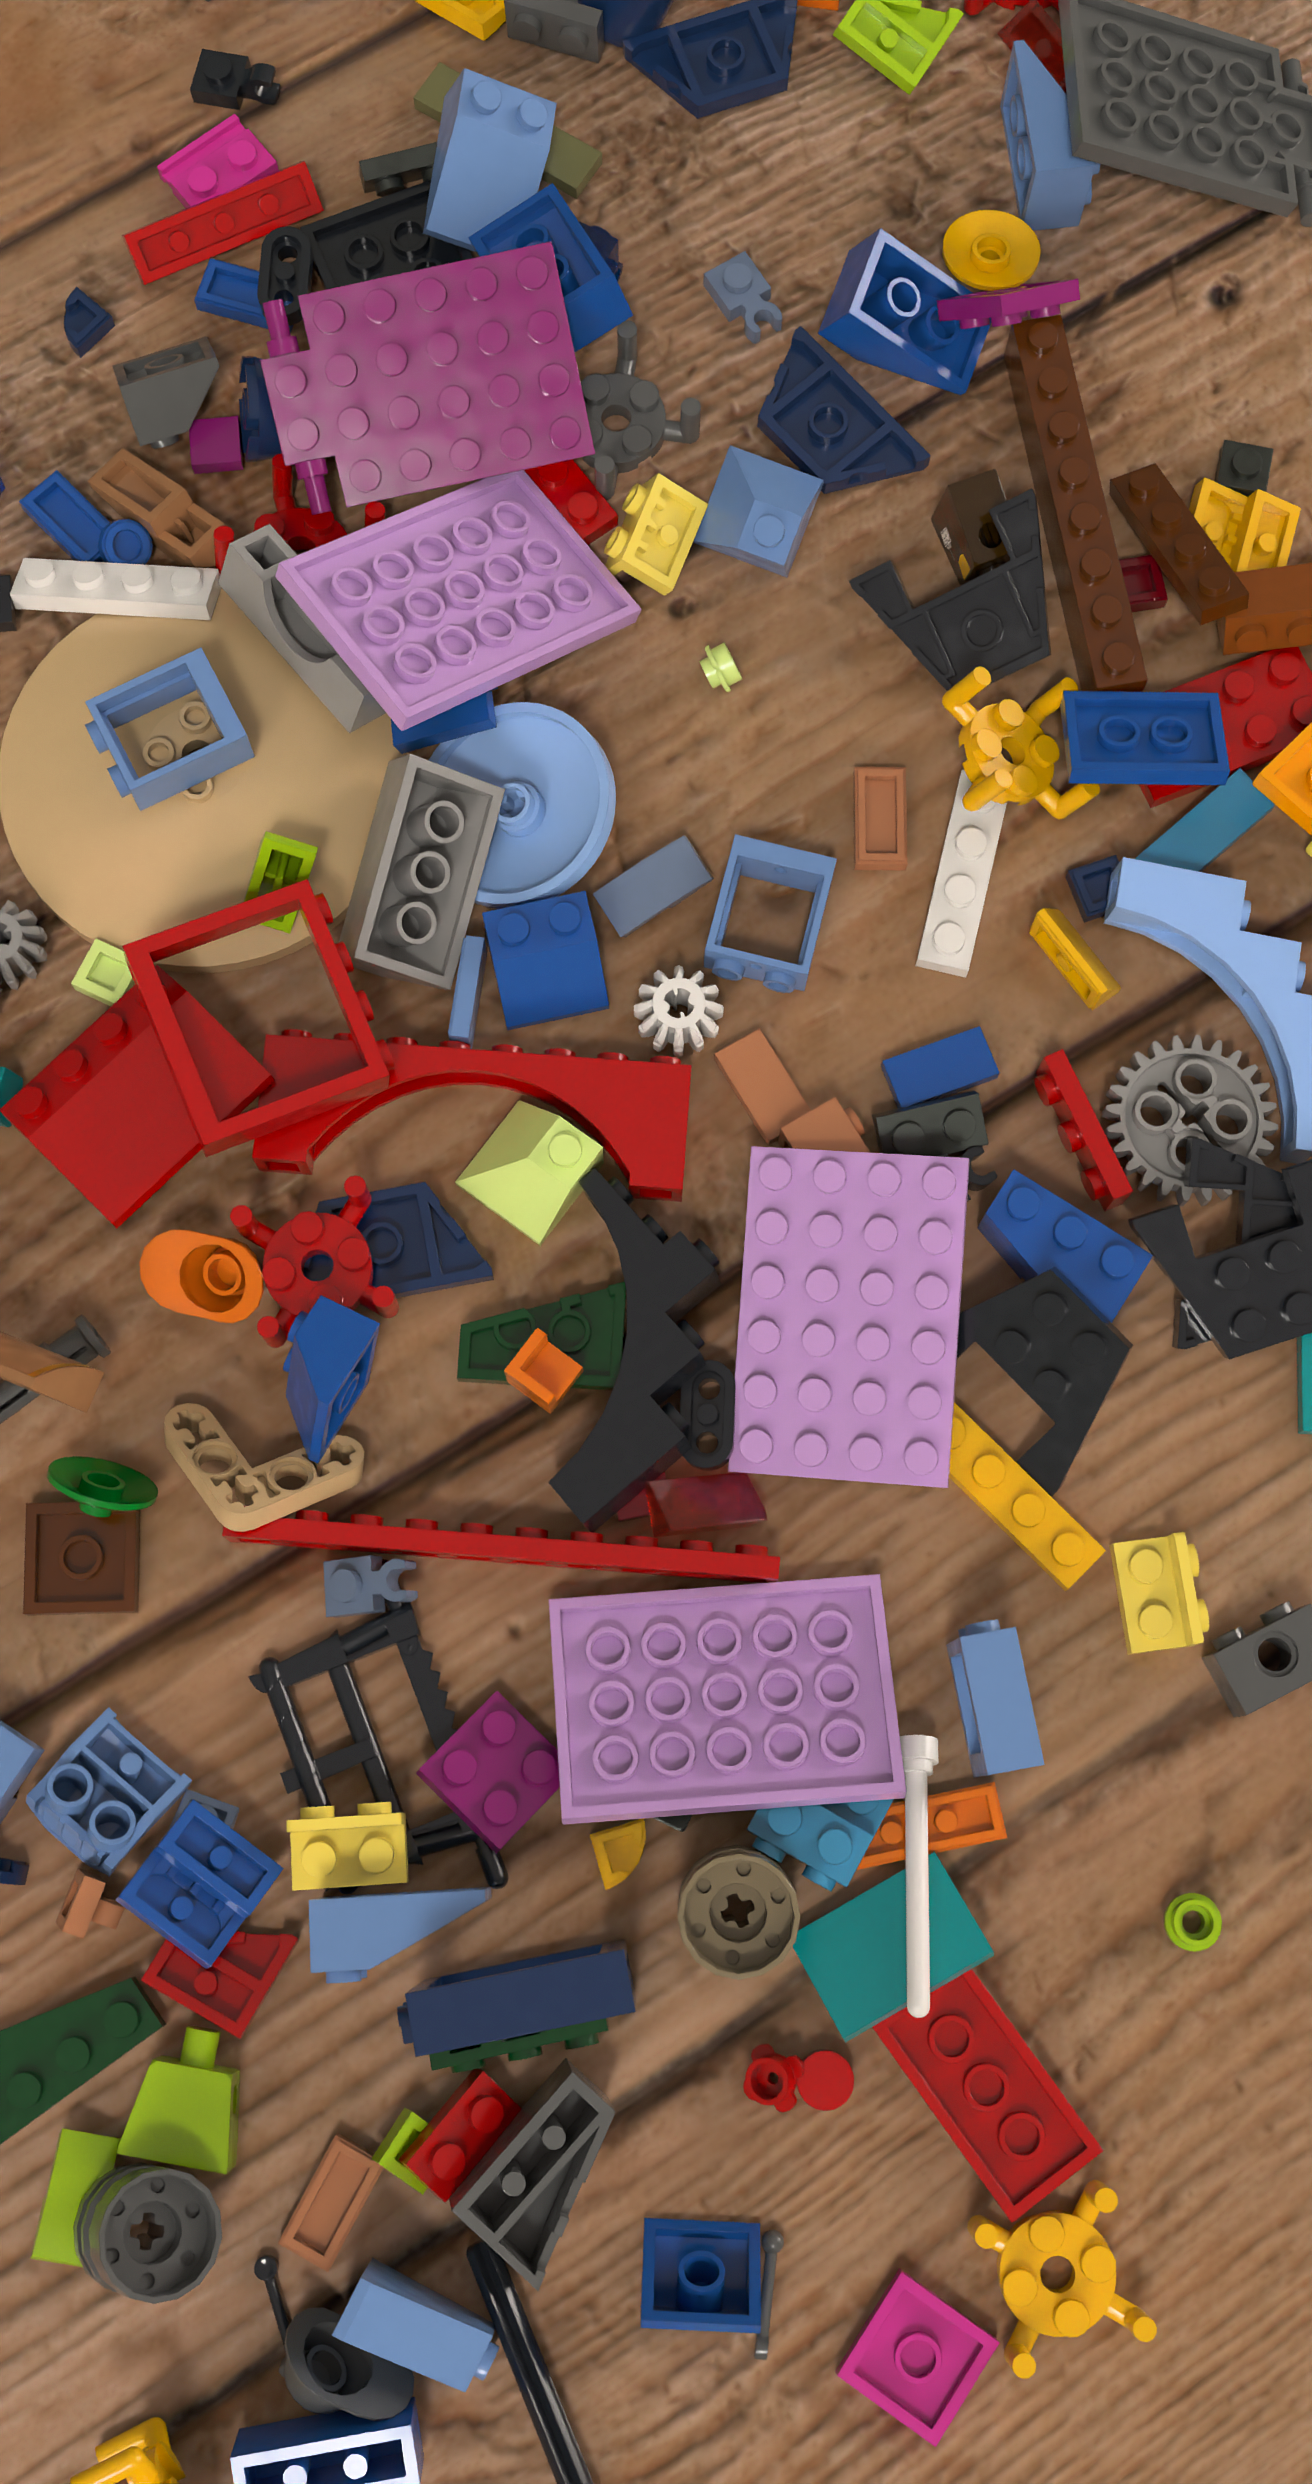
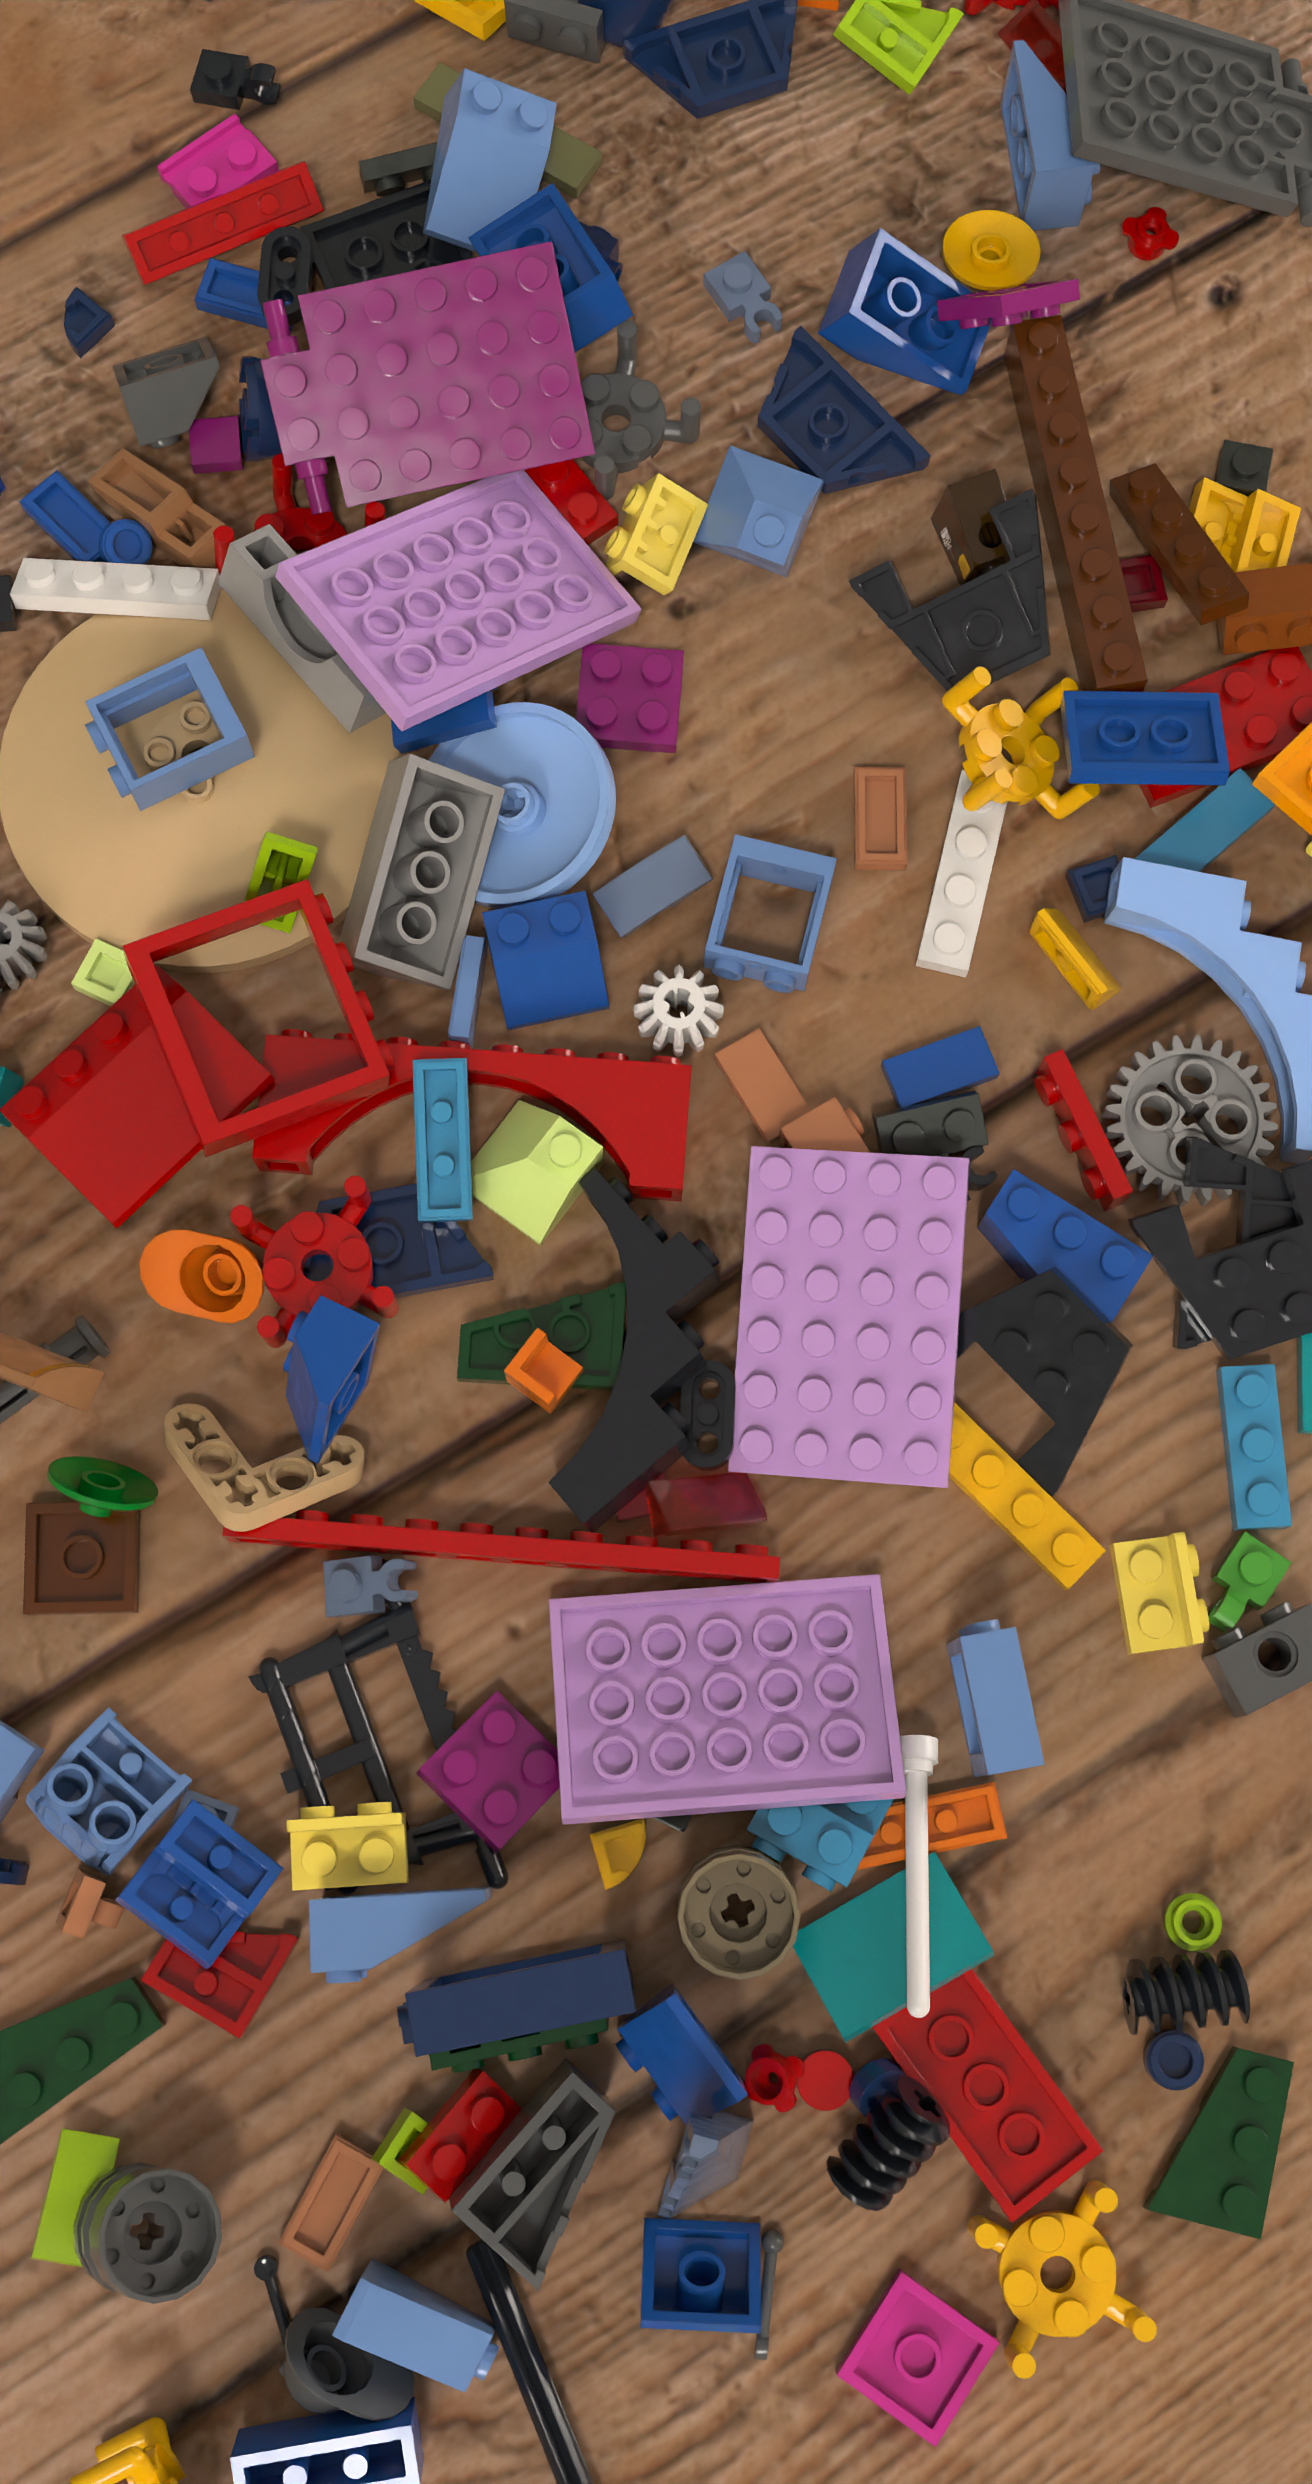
(187, 2108): lime torso -> none
(442, 1140): none -> dark azure tile
(631, 696): none -> magenta plate
(679, 2057): none -> blue slope
(706, 2161): none -> sand blue wedge
(720, 667): yellowish green plate -> none
(872, 2082): none -> dark blue tile
(890, 2145): none -> black piece
(1145, 245): none -> red plate
(1173, 2059): none -> dark blue tile
(1184, 1990): none -> black piece
(1230, 2151): none -> dark green wing
(1249, 1576): none -> bright green plate
(1253, 1447): none -> dark azure plate

